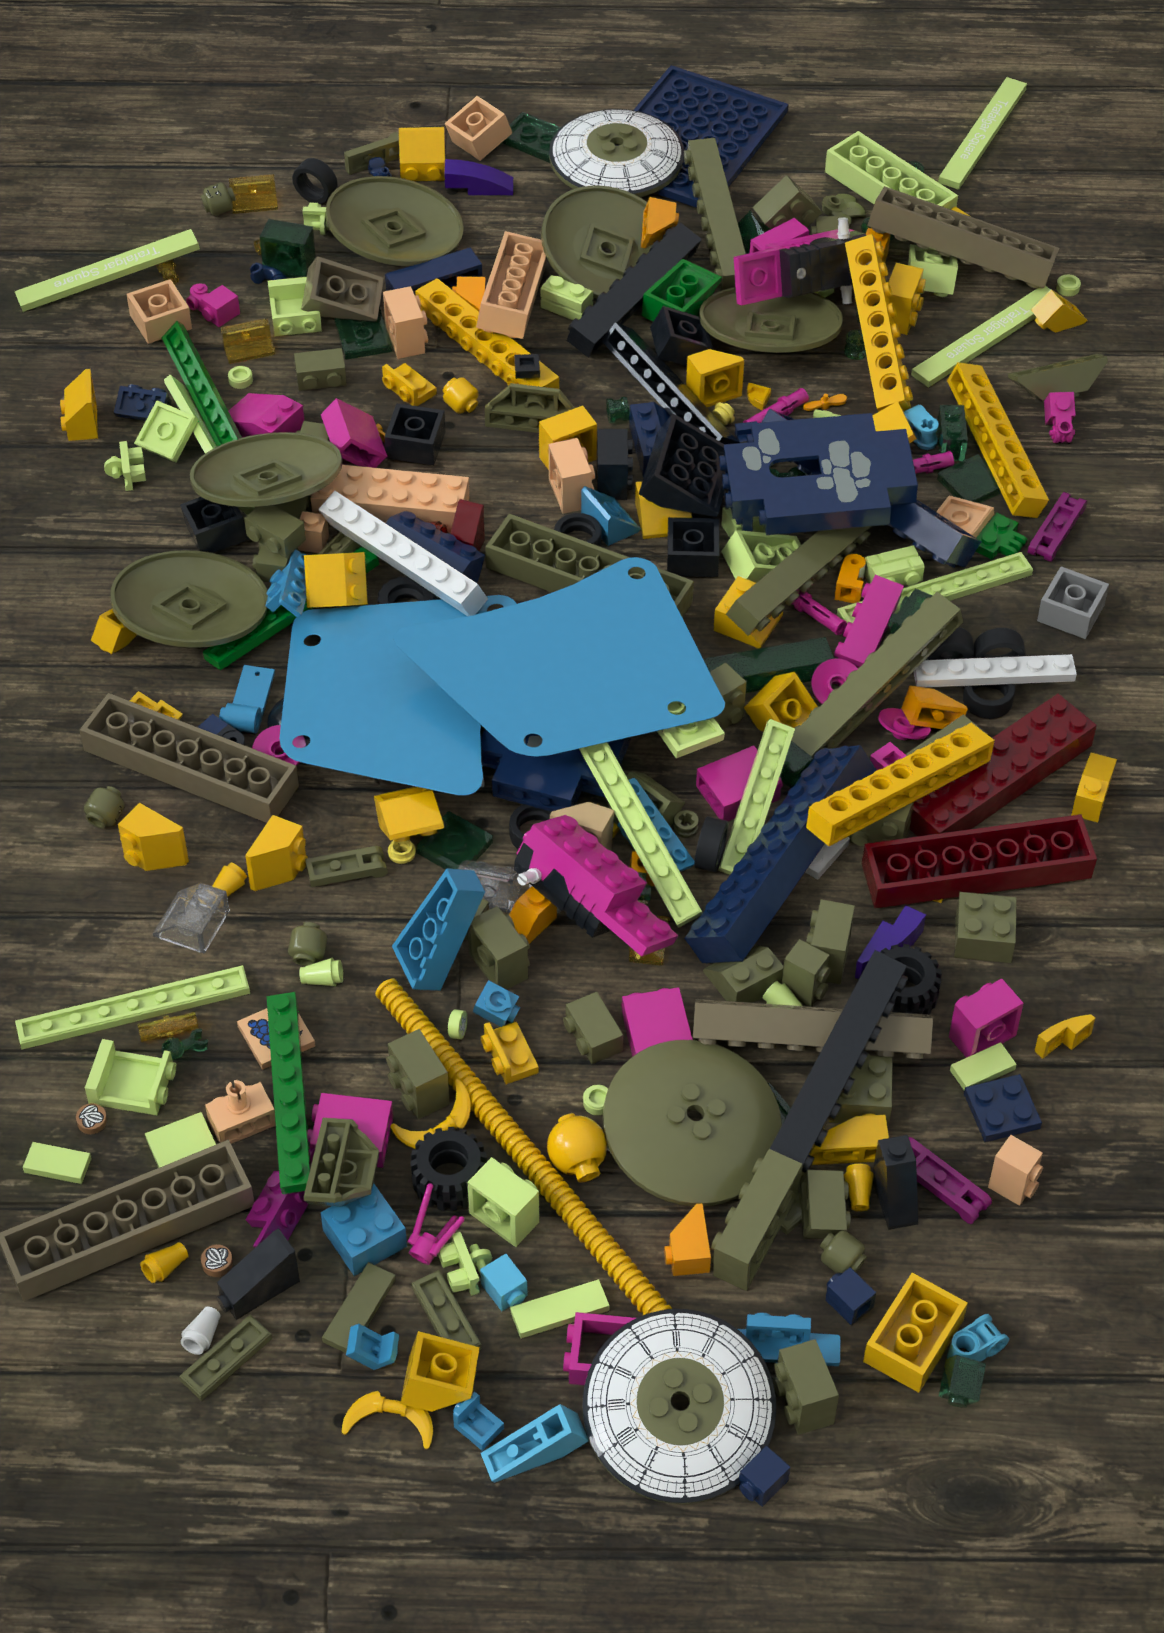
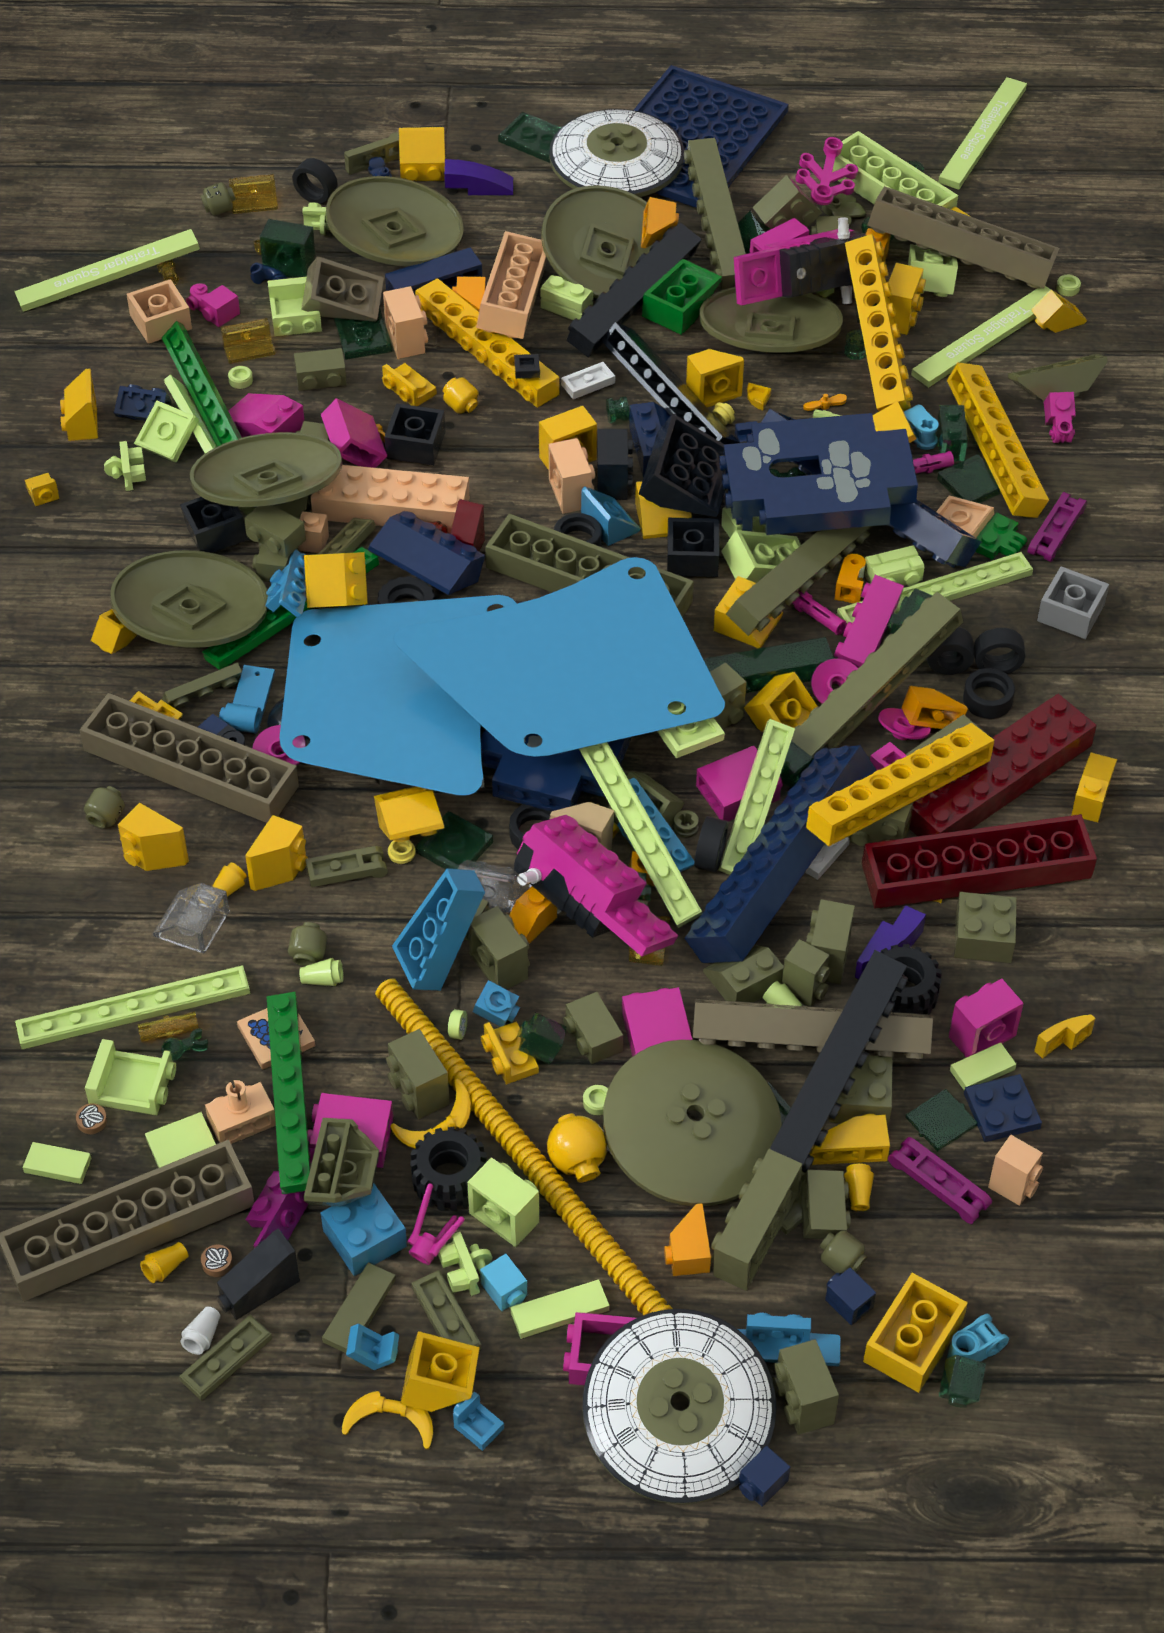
(42, 489): none -> yellow bracket
(203, 686): none -> olive plate
(403, 554): white brick -> none
(478, 128): light nougat brick -> none
(523, 407): olive wedge -> none
(535, 1444): medium azure slope -> none
(541, 1037): none -> clear green brick
(588, 380): none -> white plate
(678, 335): black brick -> none
(783, 405): dark pink pin -> none
(822, 193): none -> dark pink plant
(896, 1181): black slope -> none
(941, 1120): none -> clear green piece
(995, 671): white plate -> none

